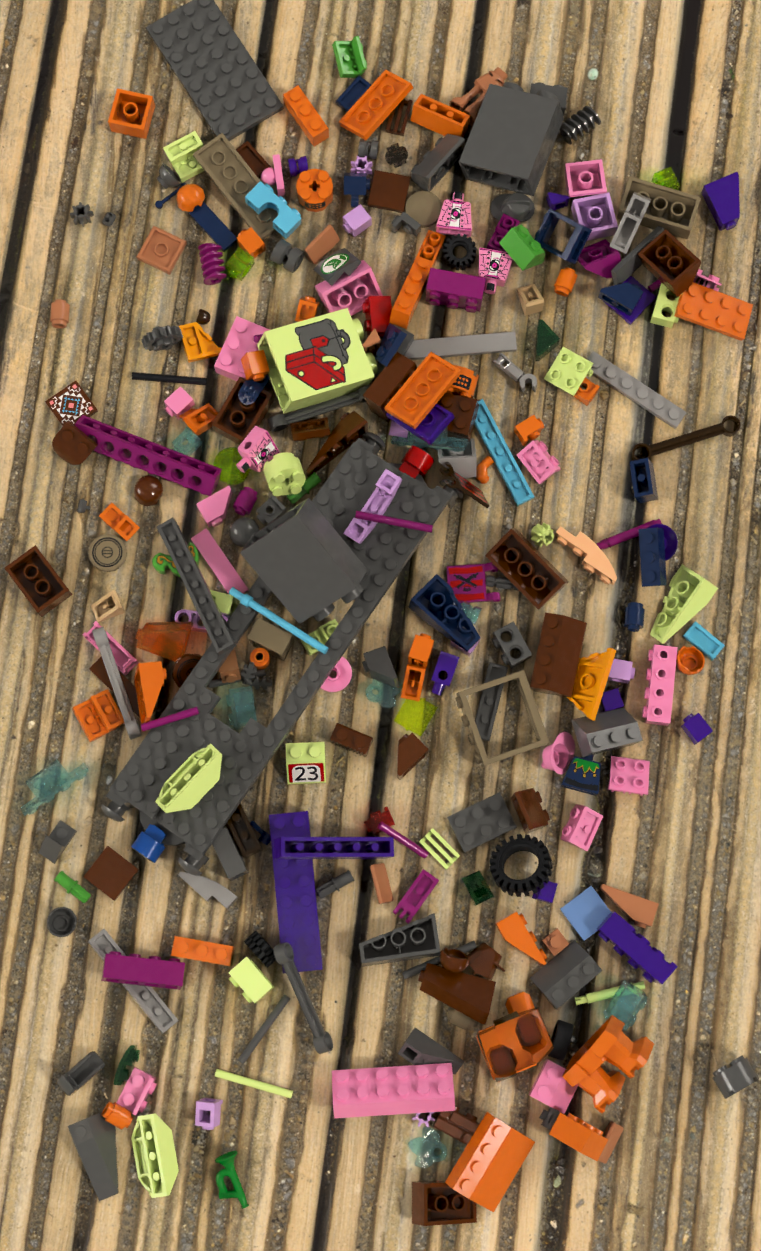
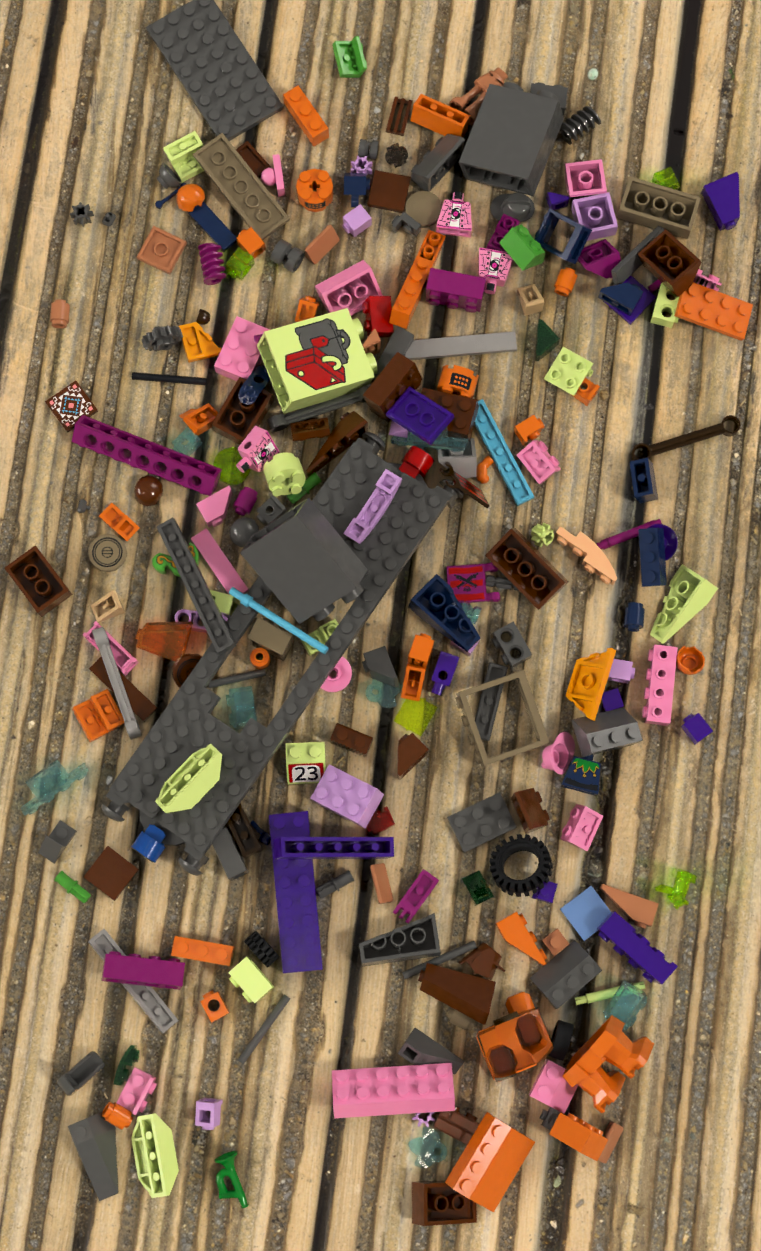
(61, 922): dark grey hair -> none
(72, 444): reddish brown slope -> none
(131, 113): orange brick -> none
(148, 684): orange slope -> none
(170, 718): magenta bar -> none
(178, 403): bright pink brick -> none
(209, 889): light grey slope -> none
(221, 1012): none -> orange brick
(230, 669): medium nougat brick -> none
(249, 672): dark grey animal -> none
(253, 1083): yellowish green bar -> none
(255, 365): orange brick -> none
(262, 197): medium azure arch -> none
(302, 165): dark purple wheel -> none
(321, 1039): dark grey piece -> none
(336, 264): dark grey slope -> none
(347, 796): none -> lavender brick
(353, 93): dark blue tile -> none
(375, 104): orange plate -> none
(390, 343): dark blue wing -> none
(393, 521): magenta bar -> none
(403, 840): magenta bar -> none
(422, 390): orange plate -> none
(427, 837): yellowish green tile -> none
(454, 960): reddish brown hair -> none
(459, 262): black tyre -> none
(515, 372): light grey piece -> none
(558, 655): reddish brown slope -> none
(629, 775): bright pink hinge -> none
(630, 222): light grey slope -> none
(636, 391): light grey plate -> none
(680, 889): none -> clear neon green piece
(703, 641): medium azure tile -> none
(736, 1077): dark grey brick -> none

